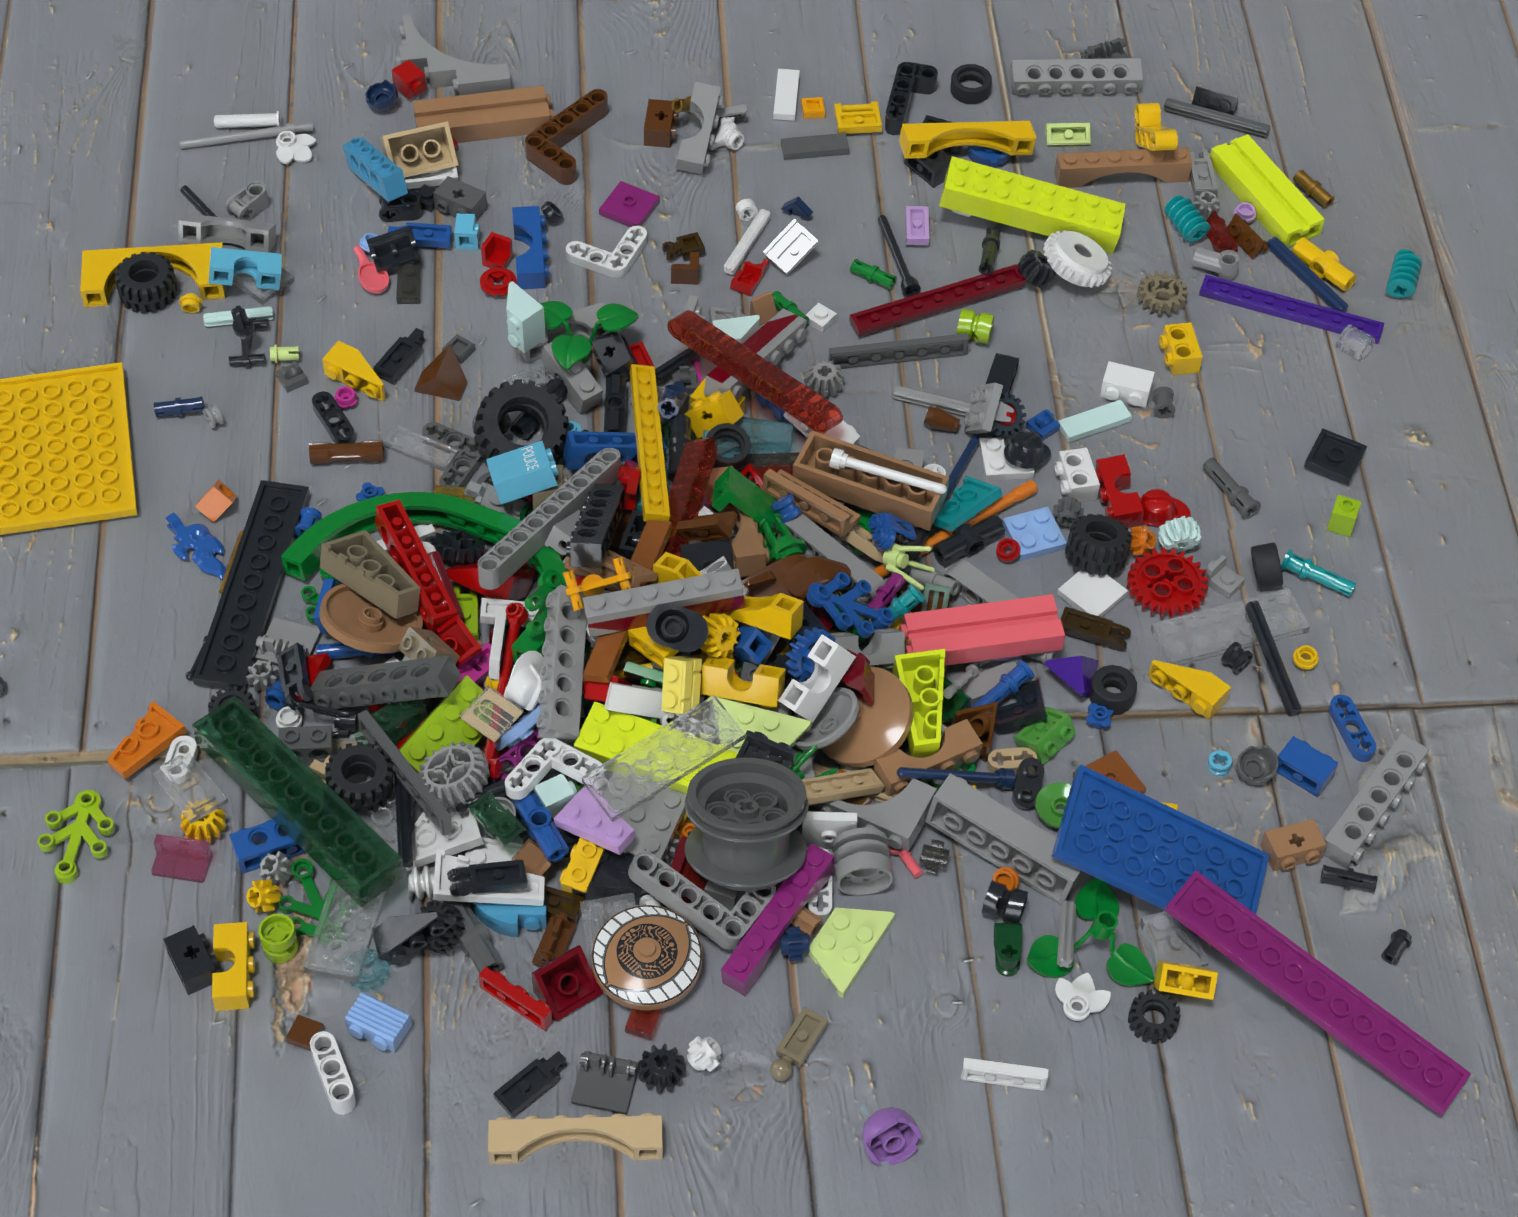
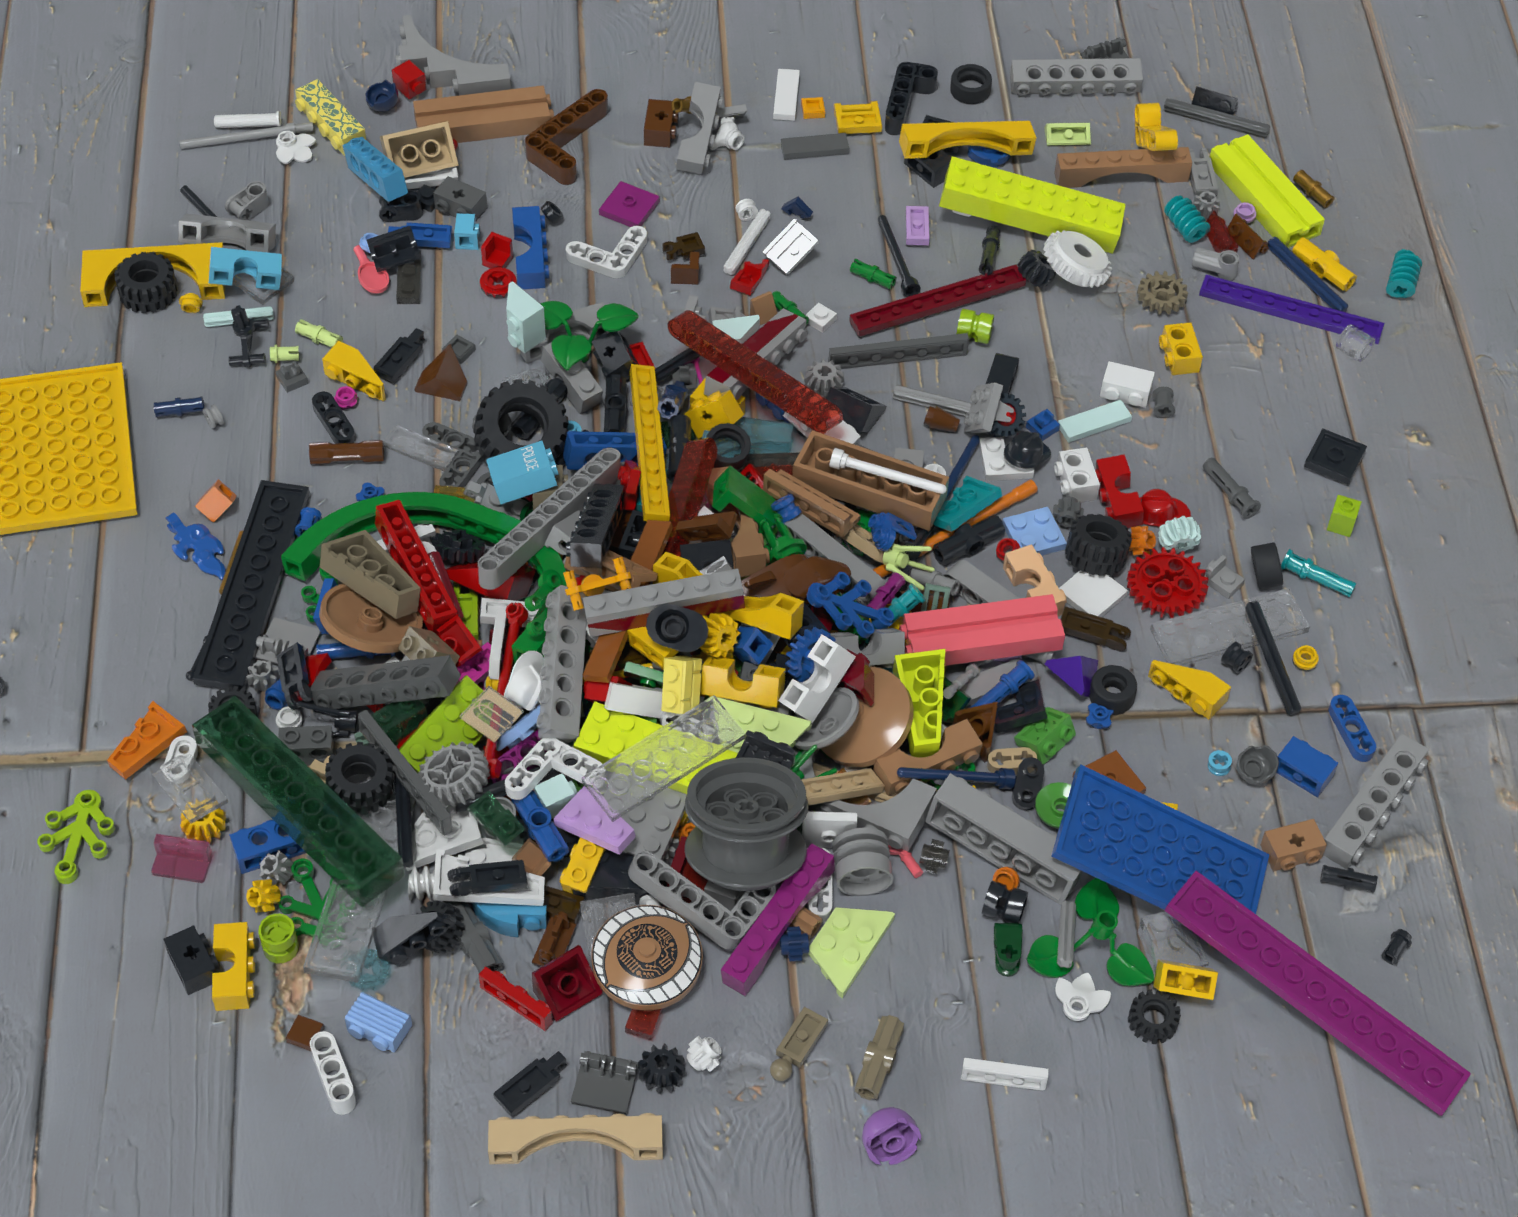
(317, 333): none -> yellowish green pin
(328, 114): none -> light yellow brick
(856, 408): none -> black slope
(879, 1057): none -> dark tan piece
(1028, 567): none -> light nougat arch

